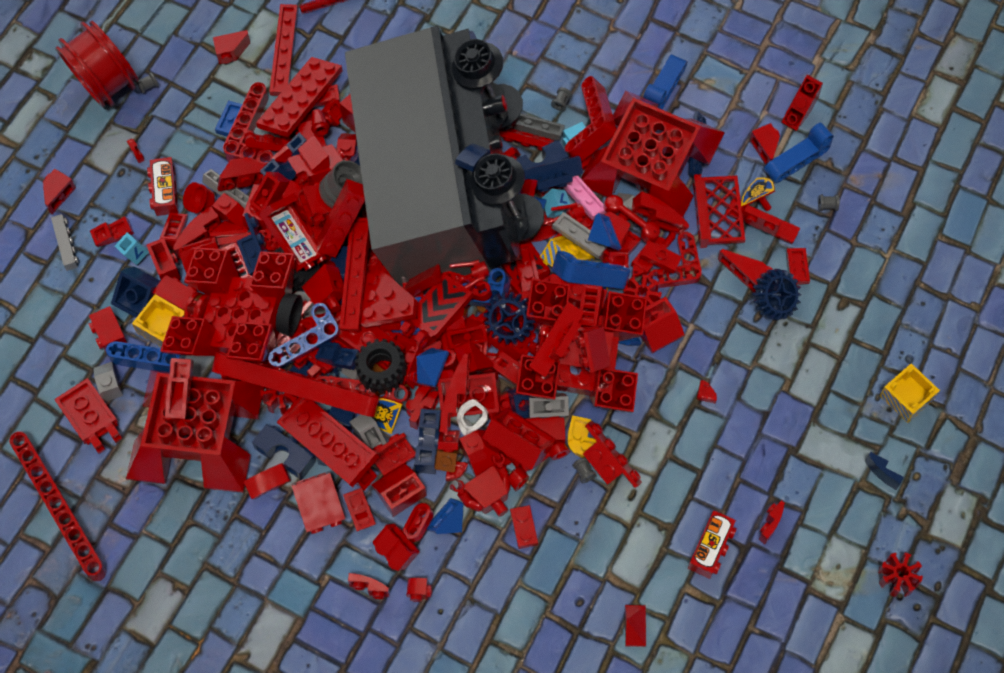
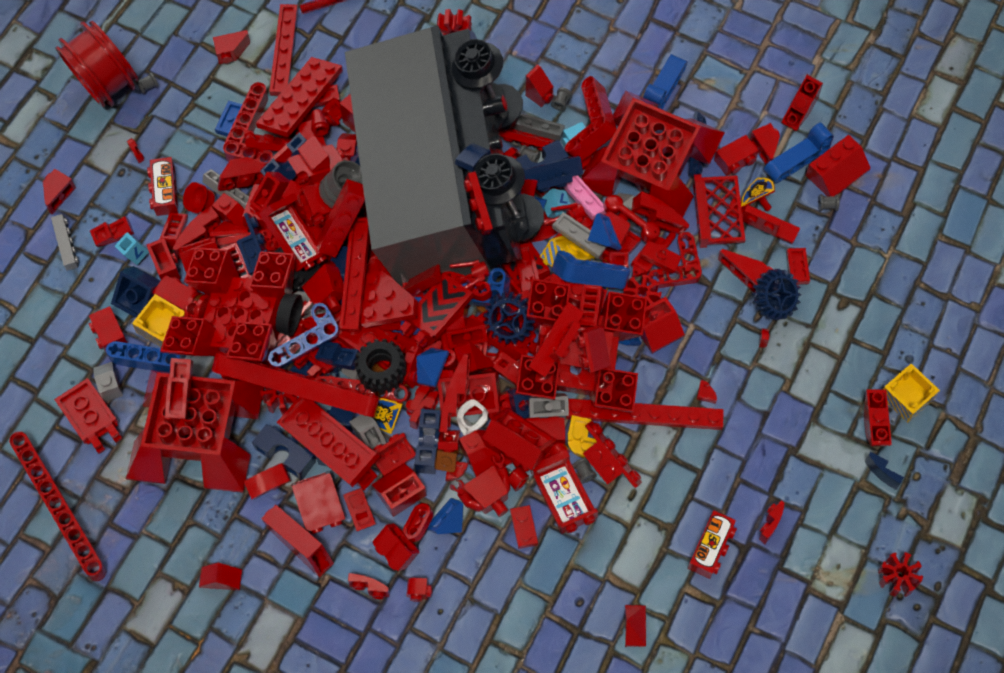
(220, 577): none -> red slope
(298, 540): none -> red slope
(452, 23): none -> red gear
(477, 203): none -> red plate
(533, 156): none -> dark grey bush
(539, 87): none -> red slope
(564, 493): none -> panel
(650, 415): none -> red plate
(736, 155): none -> red brick
(764, 338): none -> red tile
(838, 167): none -> red slope
(877, 418): none -> red slope

